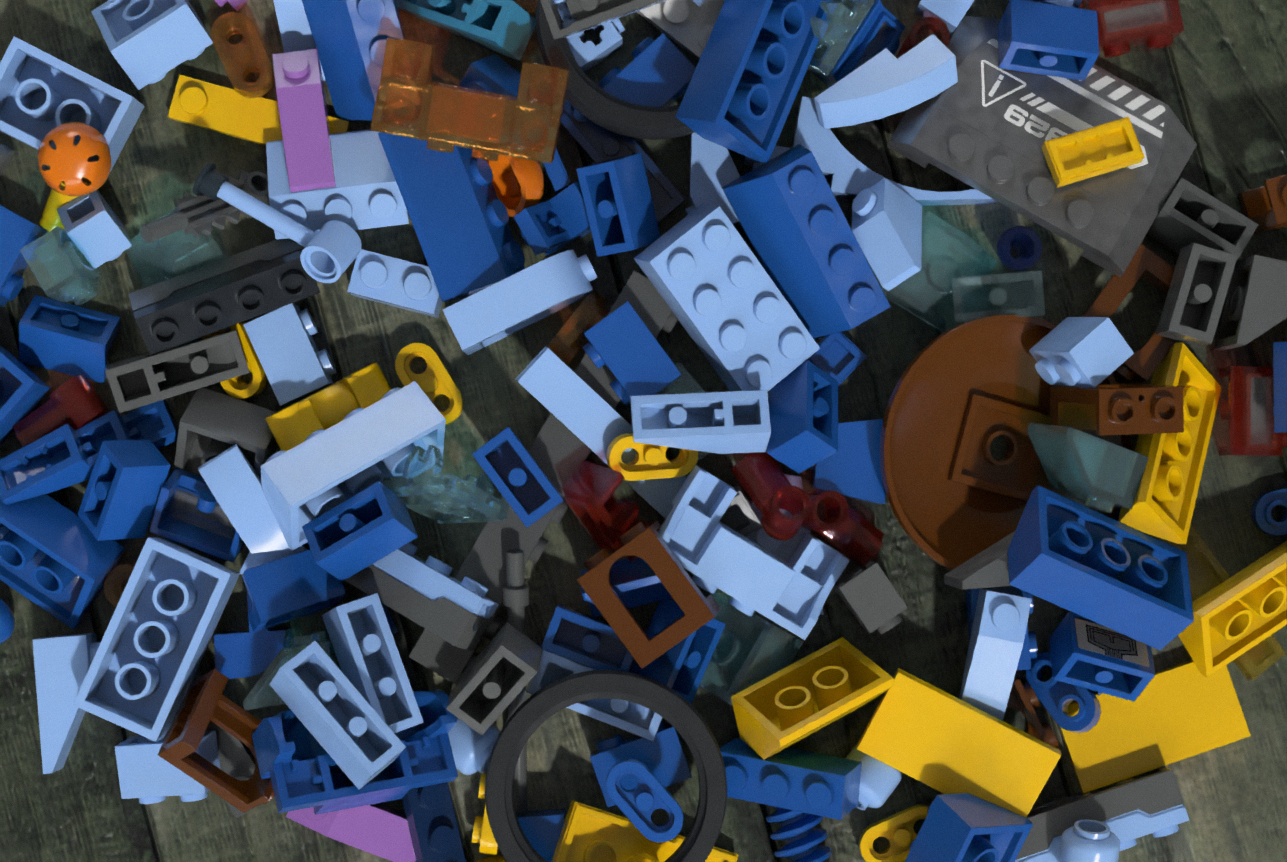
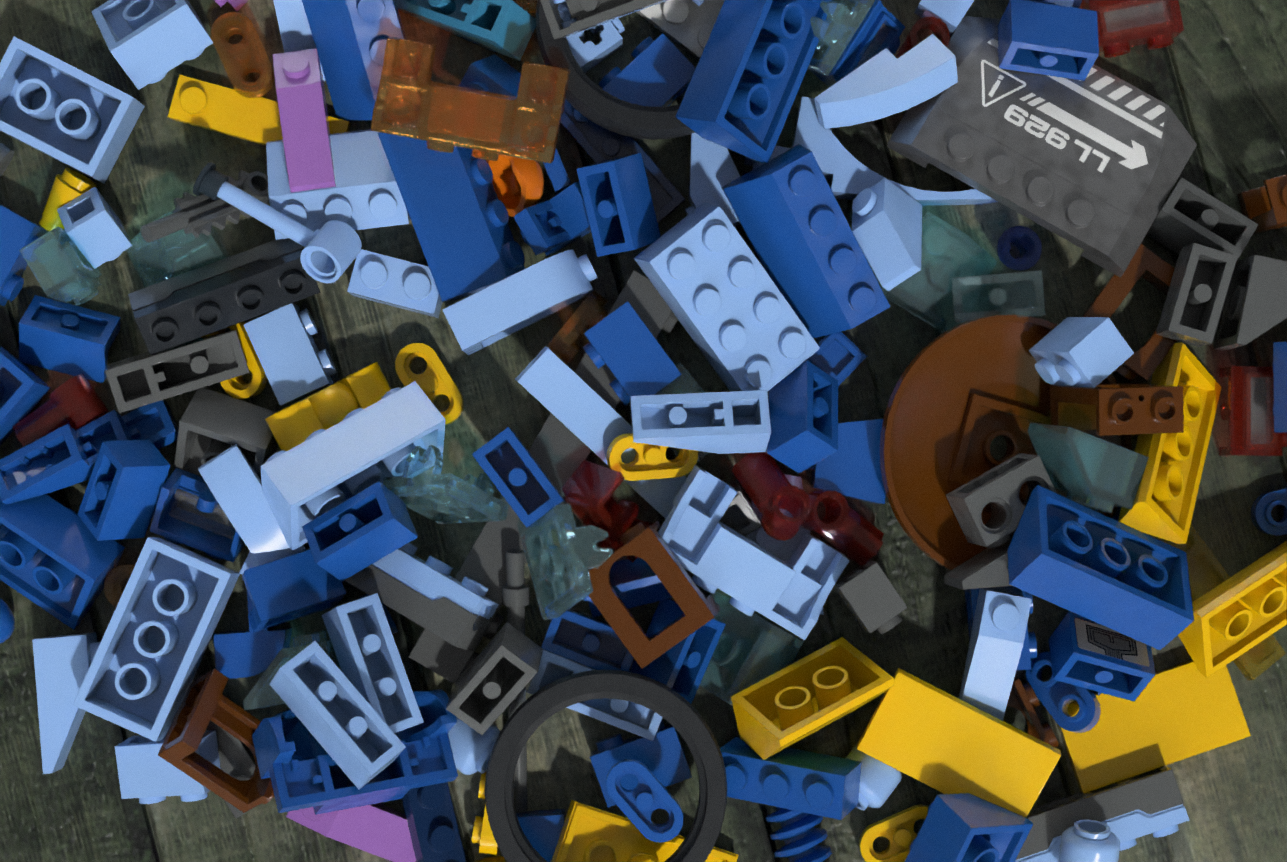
(71, 161): orange helmet -> none
(553, 586): none -> clear light blue piece
(1001, 490): none -> dark grey brick
(1092, 152): yellow plate -> none

